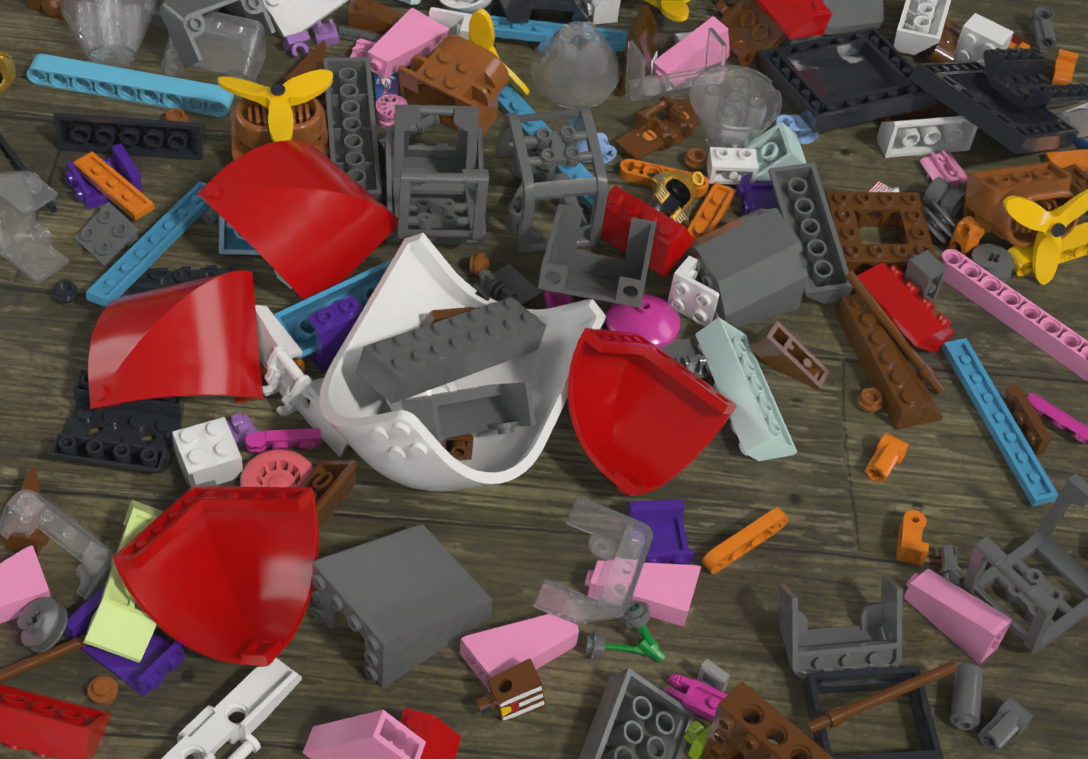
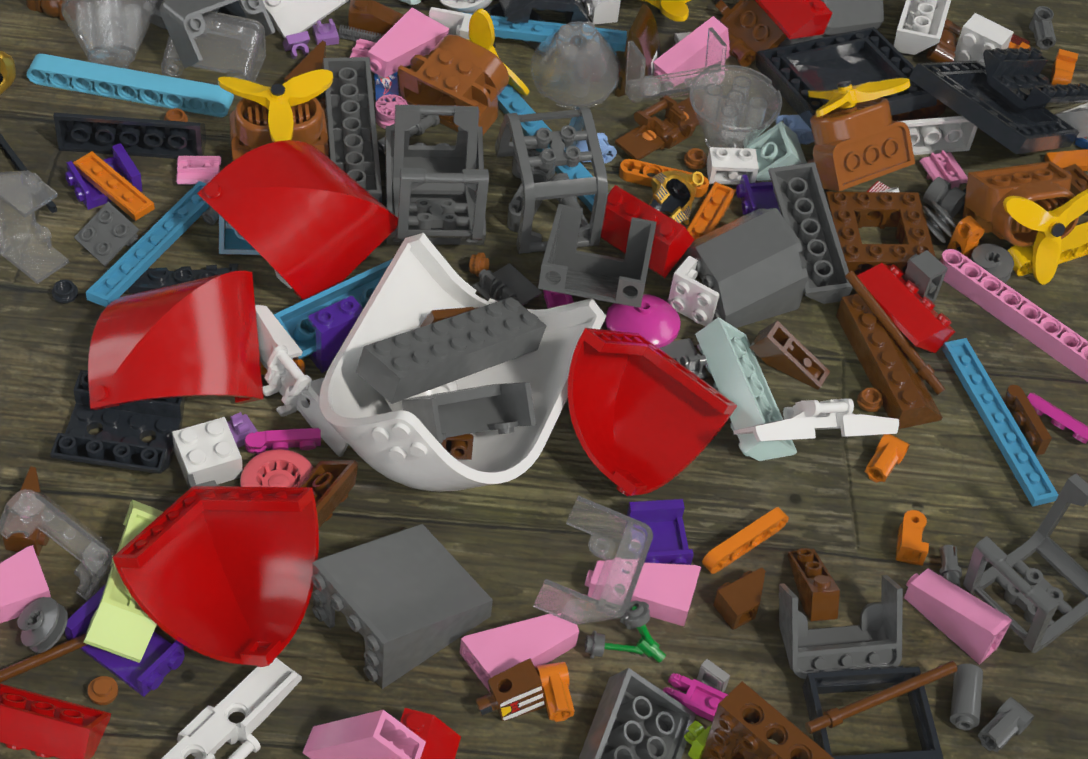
(197, 168): none -> bright pink piece
(556, 690): none -> orange piece
(741, 599): none -> reddish brown slope
(811, 415): none -> white piece
(815, 585): none -> reddish brown slope
(857, 134): none -> dark orange brick

